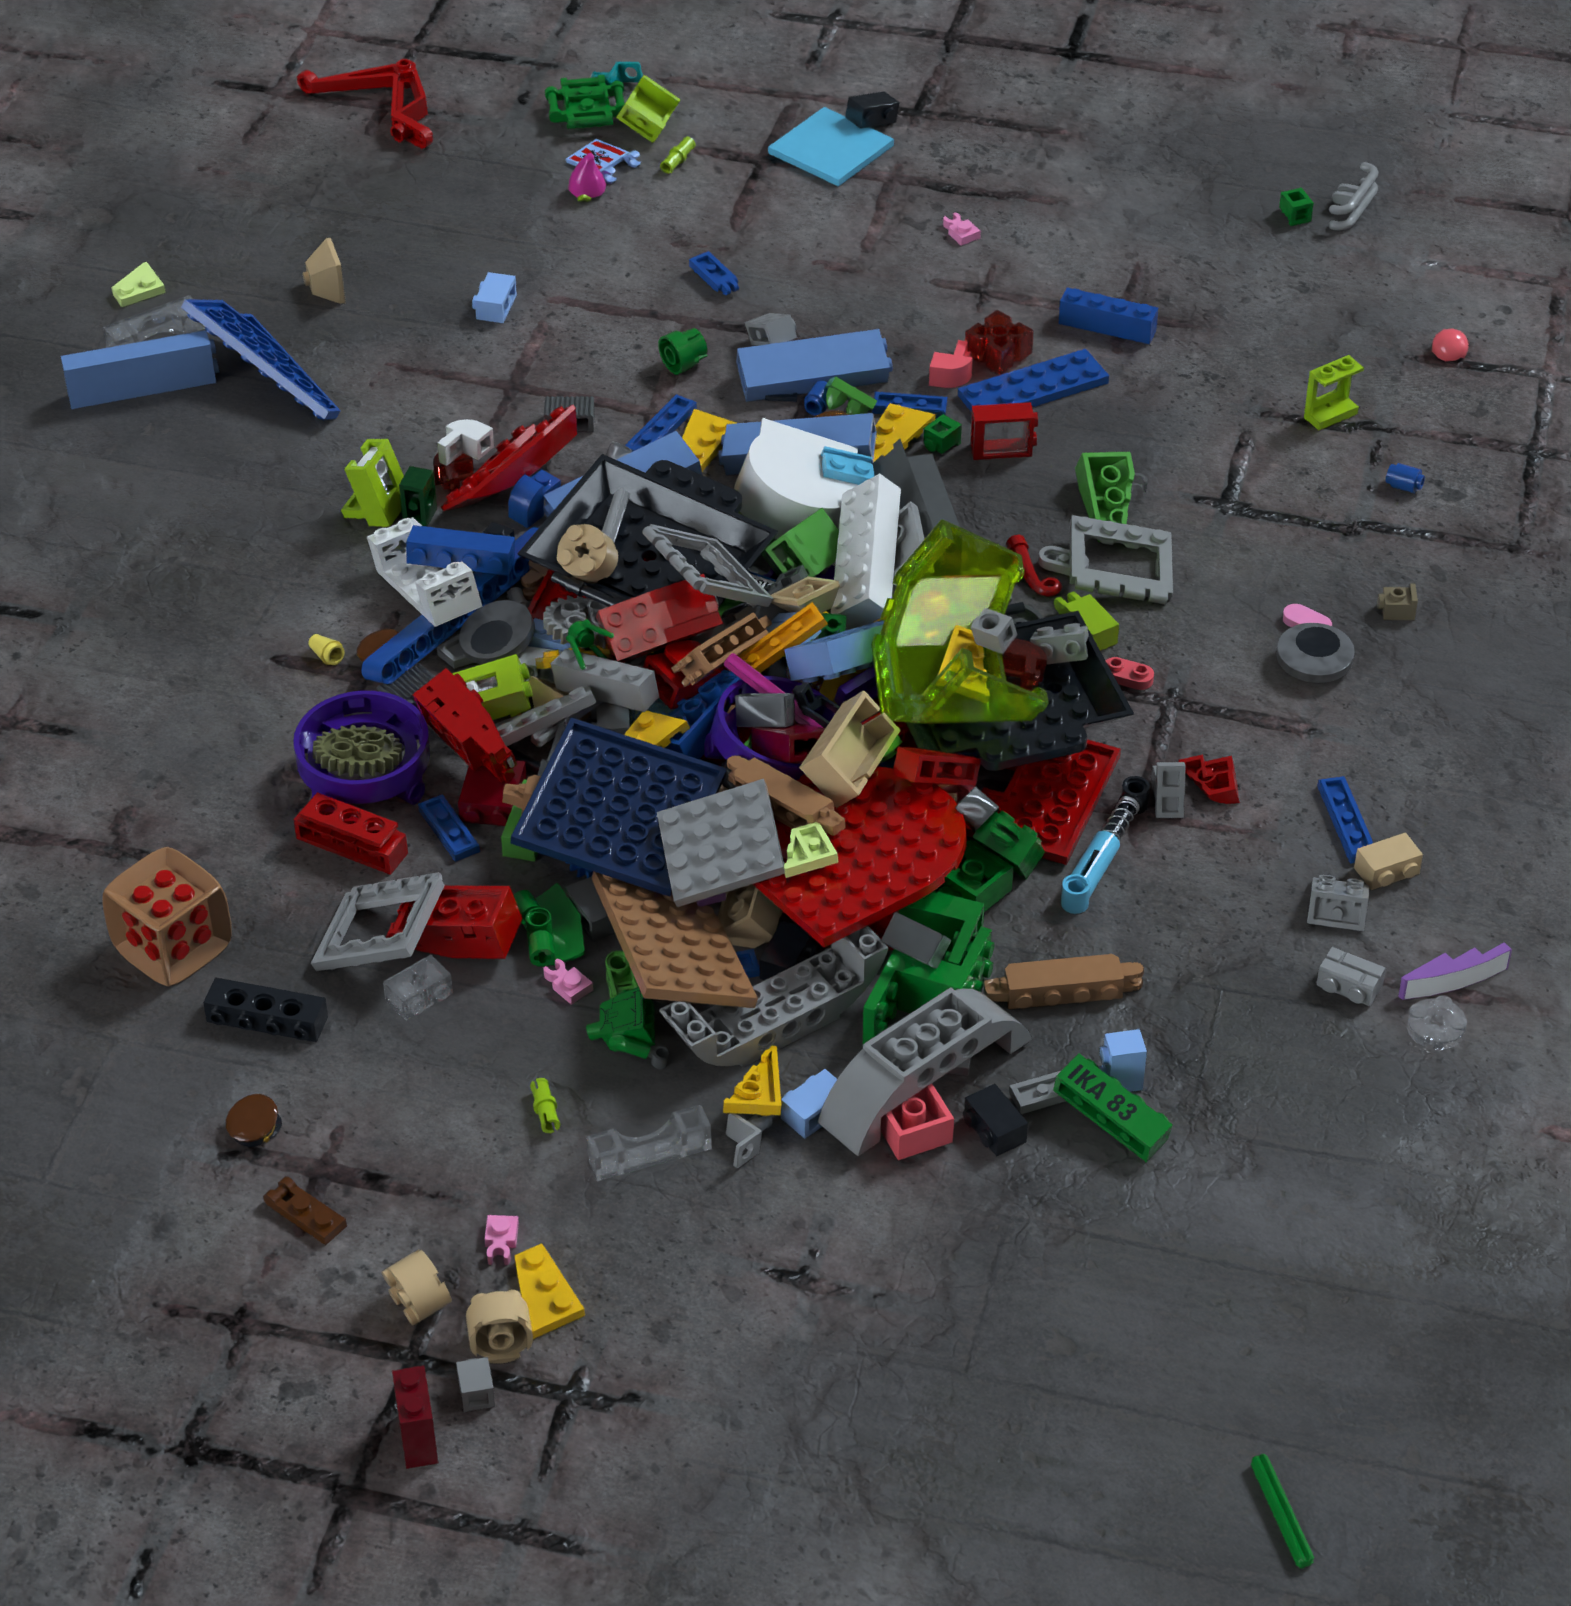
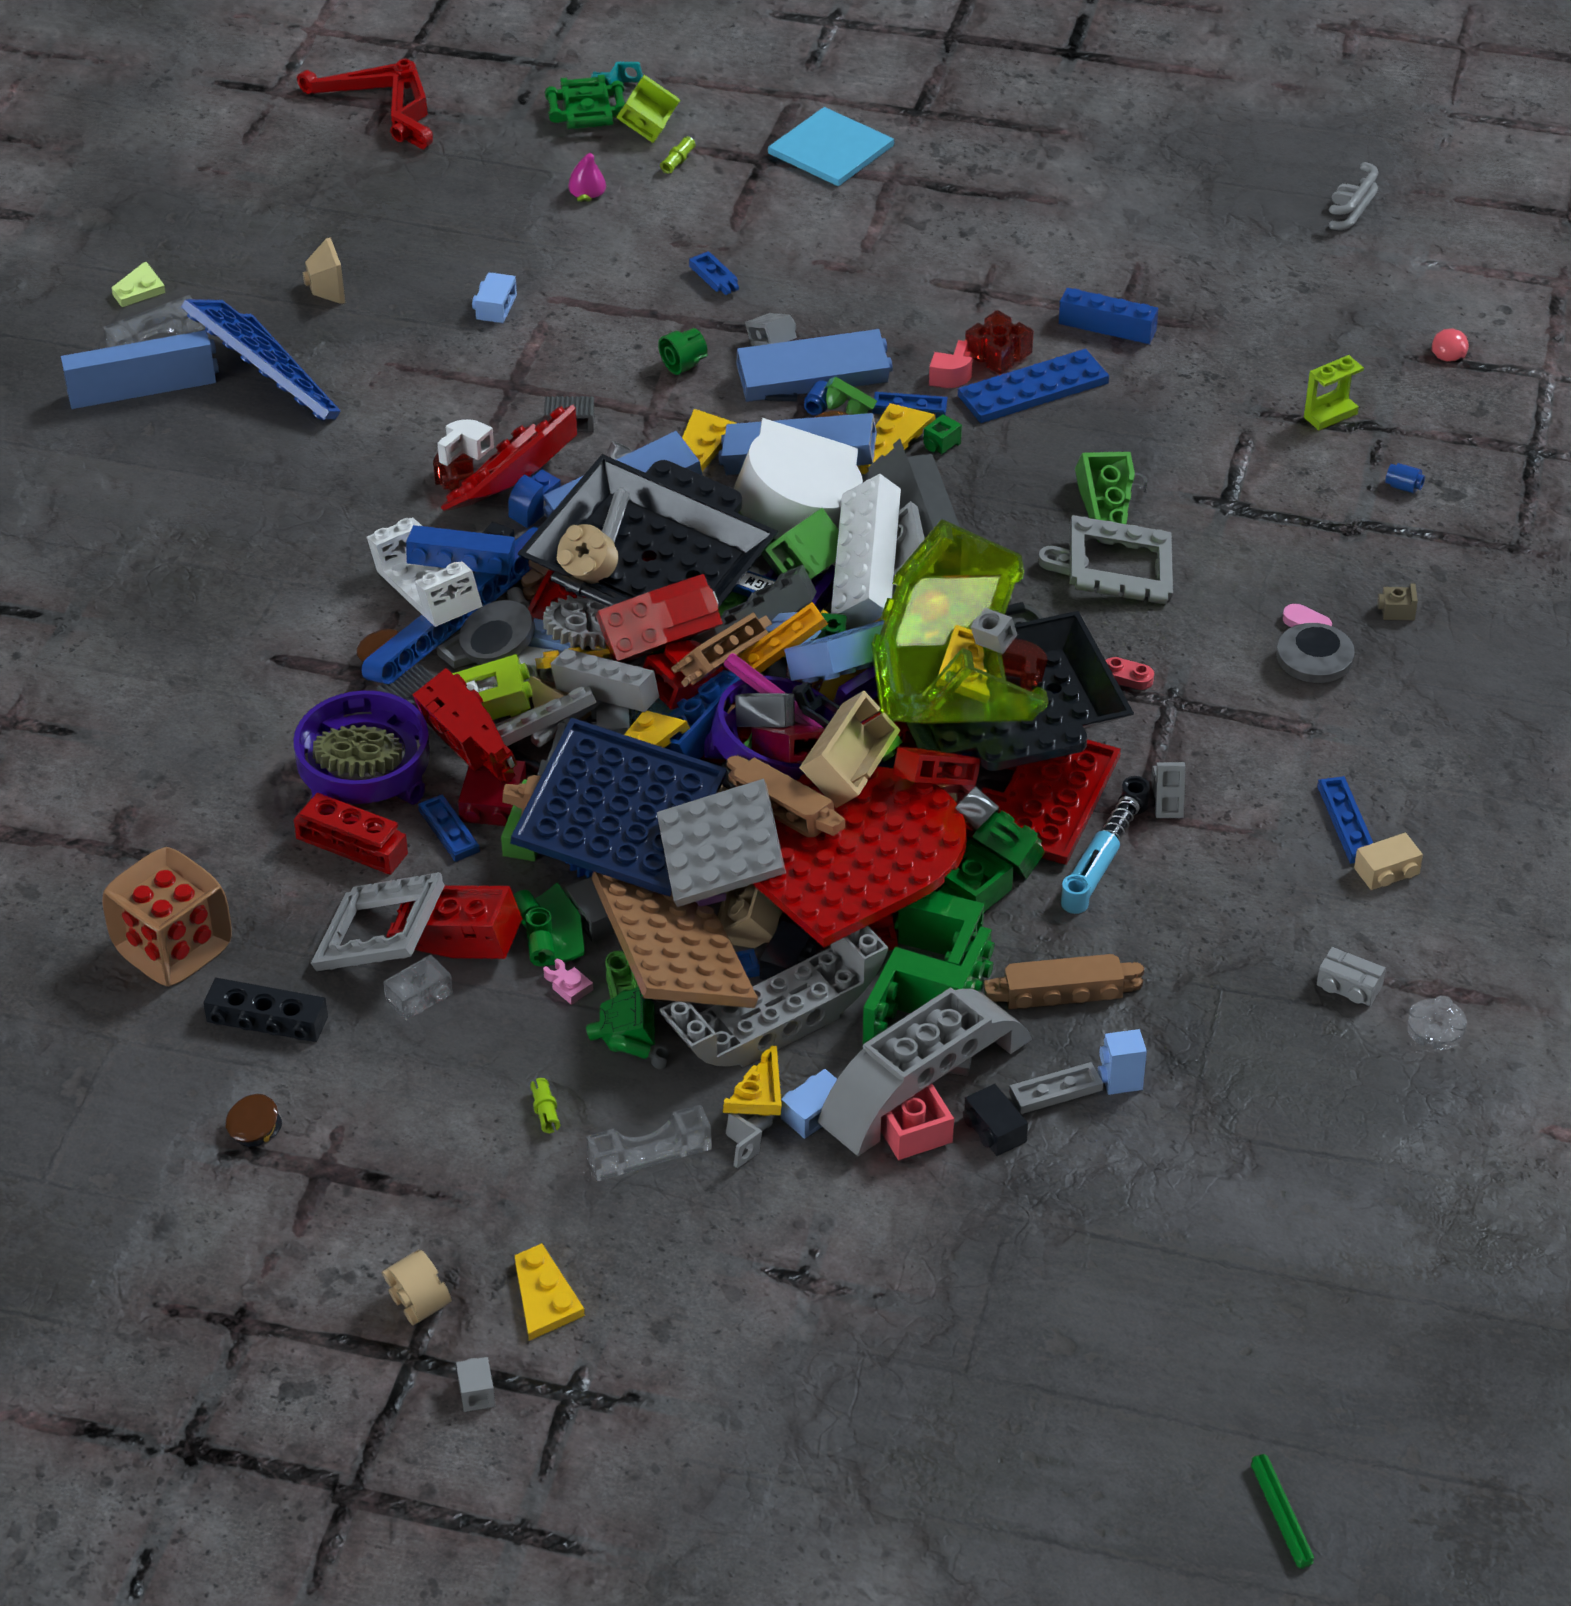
(305, 1211): reddish brown plate -> none
(327, 649): light yellow cone -> none
(374, 485): lime brick -> none
(415, 1417): dark red brick -> none
(418, 495): dark green brick -> none
(499, 1326): tan brick -> none
(500, 1236): bright pink plate -> none
(581, 635): green plant -> none
(605, 157): light blue flag -> none
(664, 422): blue tile -> none
(741, 583): light grey hinge -> none
(809, 850): yellowish green wing -> none
(810, 589): tan slope -> none
(846, 465): medium azure plate -> none
(872, 109): black brick -> none
(916, 940): dark grey piece -> none
(961, 231): bright pink plate -> none
(1003, 431): red window -> none
(1019, 545): red plant -> none
(1062, 644): light grey bracket -> none
(1099, 622): lime hinge -> none
(1112, 1107): green brick -> none
(1214, 777): red slope -> none
(1296, 206): green brick -> none
(1338, 903): light grey bracket -> none
(1450, 974): slope -> none

